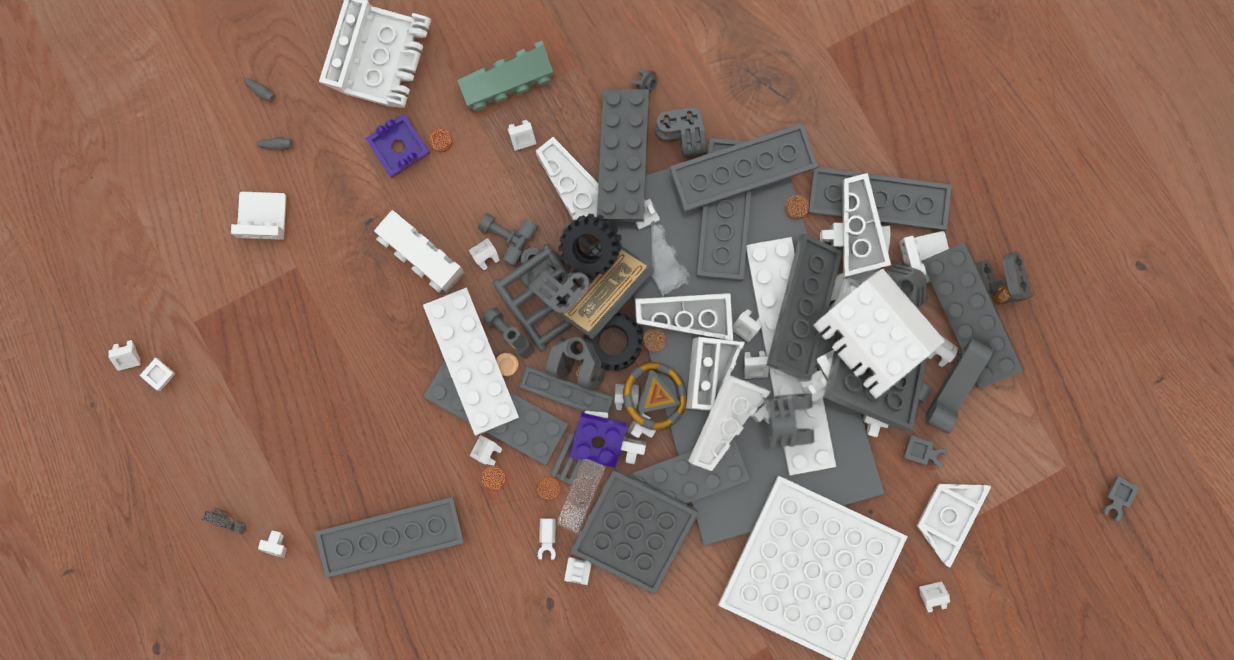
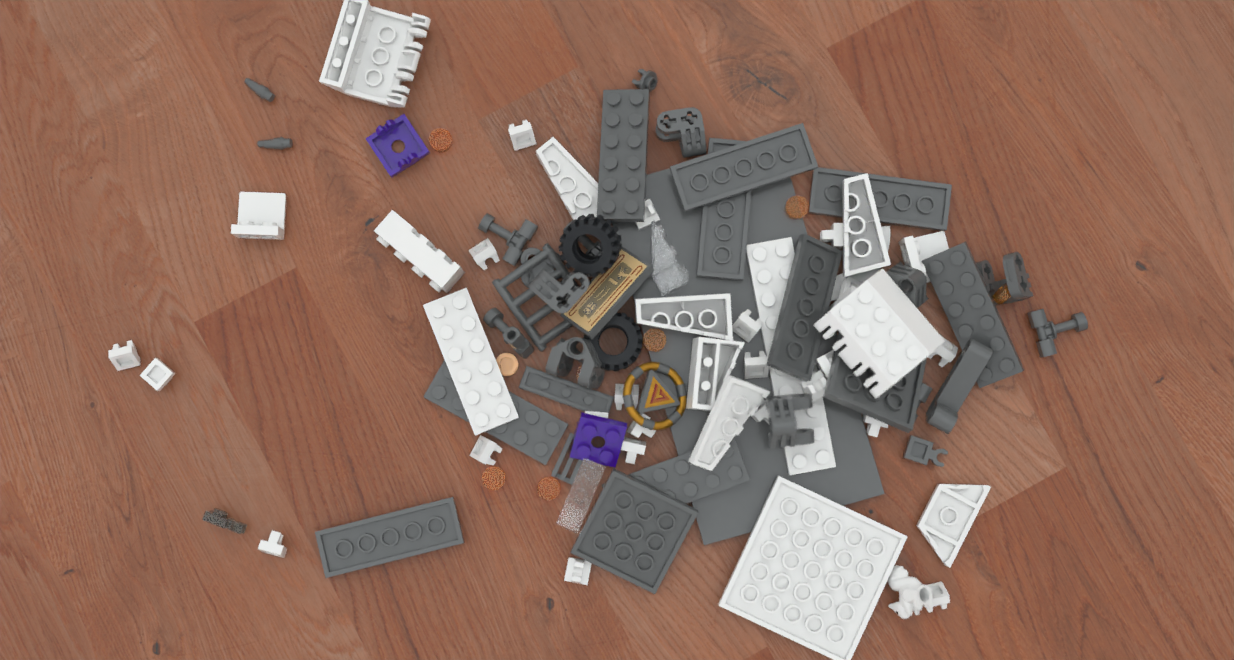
(507, 78): sand green wedge -> none
(547, 536): white bar -> none
(912, 593): none -> white animal
(1048, 331): none -> dark grey bar
(1121, 495): dark grey plate -> none

